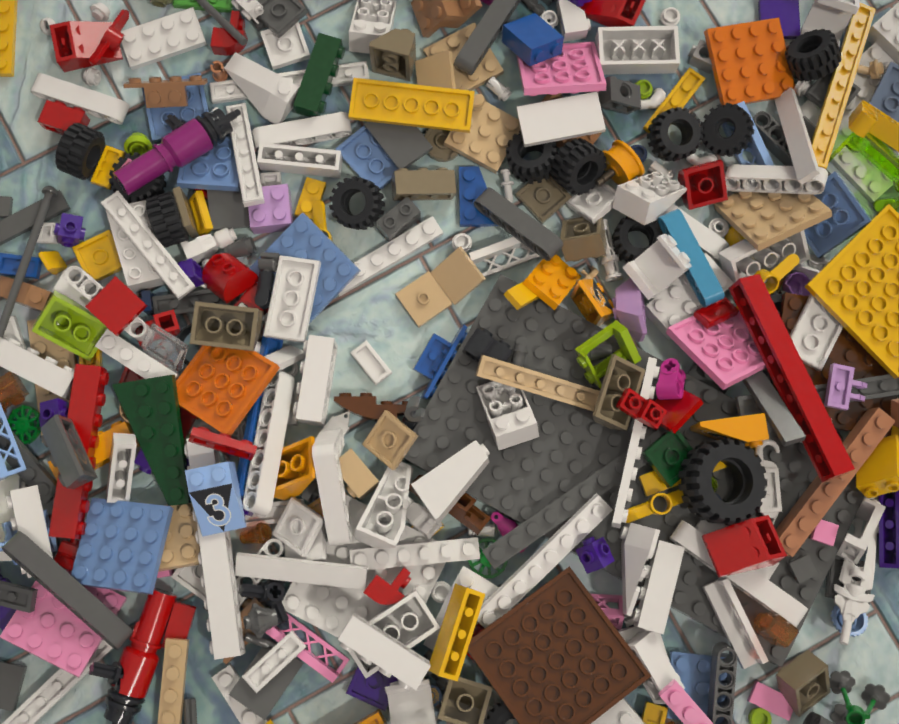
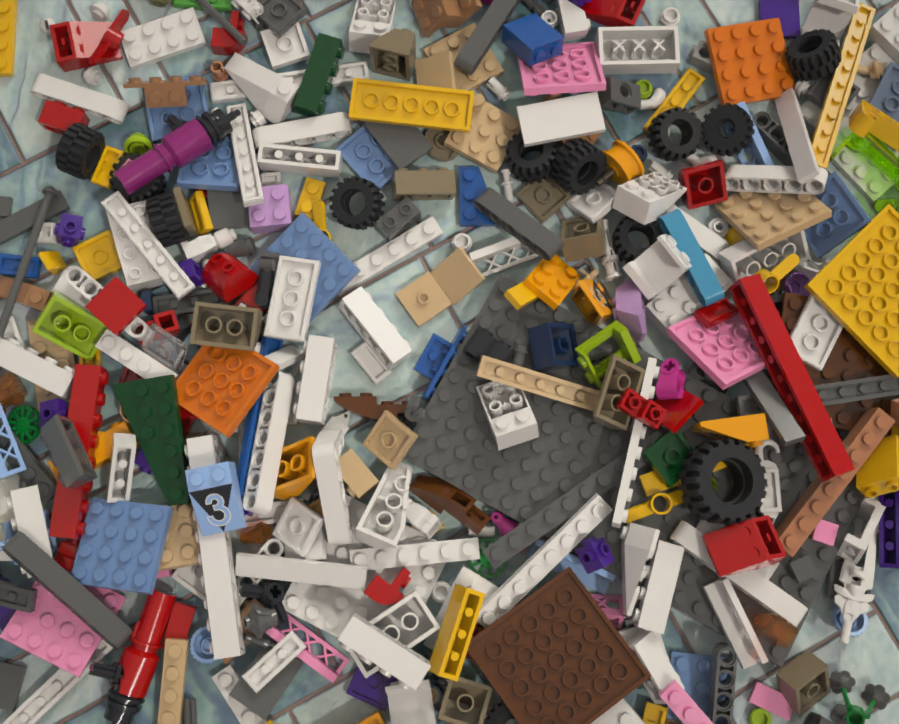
(200, 646): none -> light blue hat
(222, 442): red plate -> none
(257, 119): none -> white plate
(375, 328): none -> white brick
(450, 480): white slope -> none
(553, 346): none -> dark blue slope
(596, 580): none -> light blue fence
(840, 385): lavender hinge -> none

